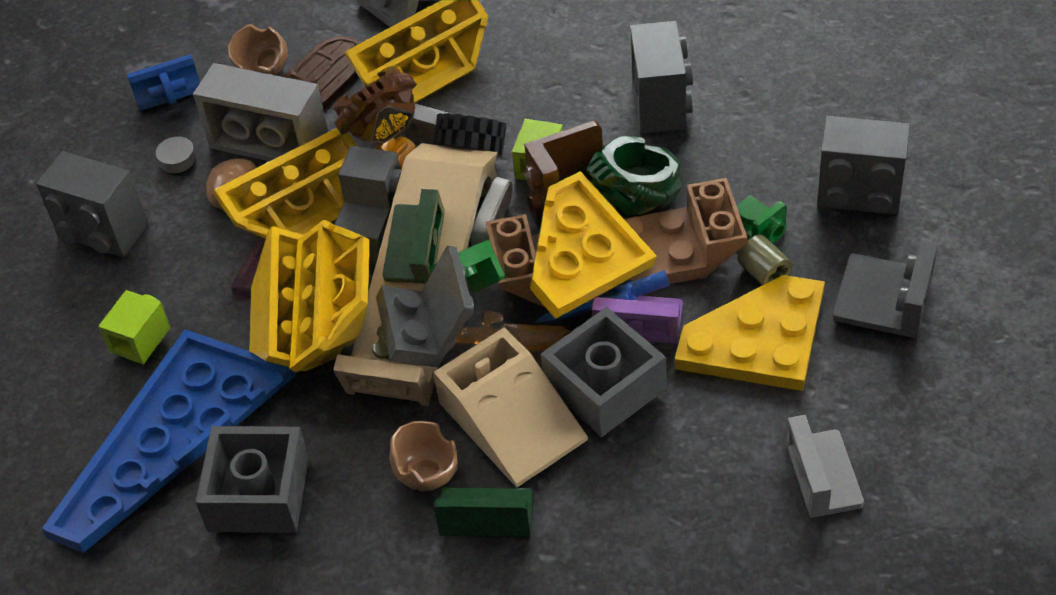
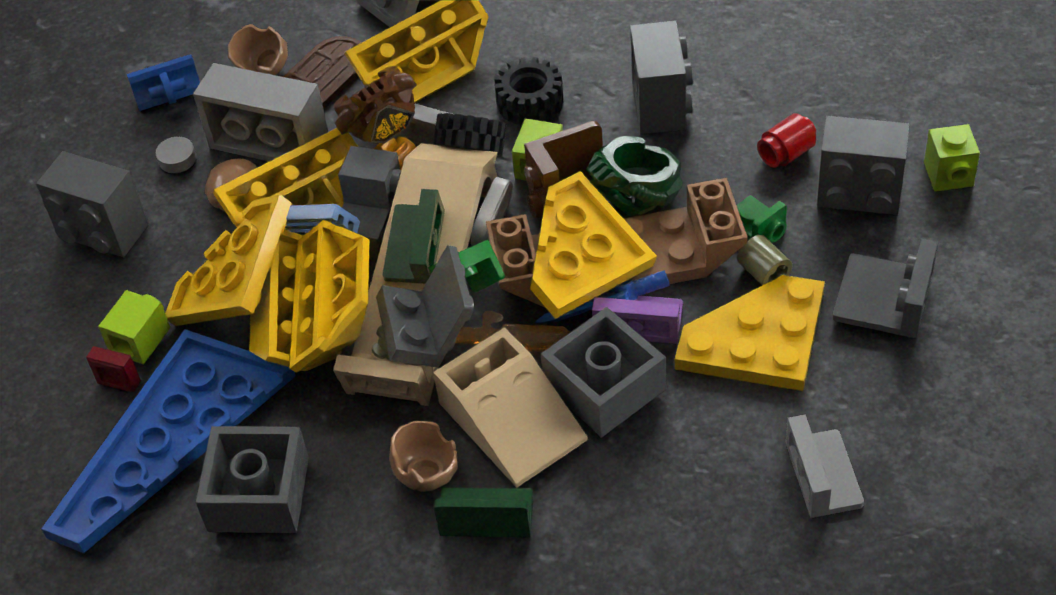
(113, 369): none -> dark red tile
(235, 268): none -> yellow plate
(305, 217): none -> medium blue tile
(529, 76): none -> black tyre
(787, 140): none -> red brick
(951, 157): none -> lime brick

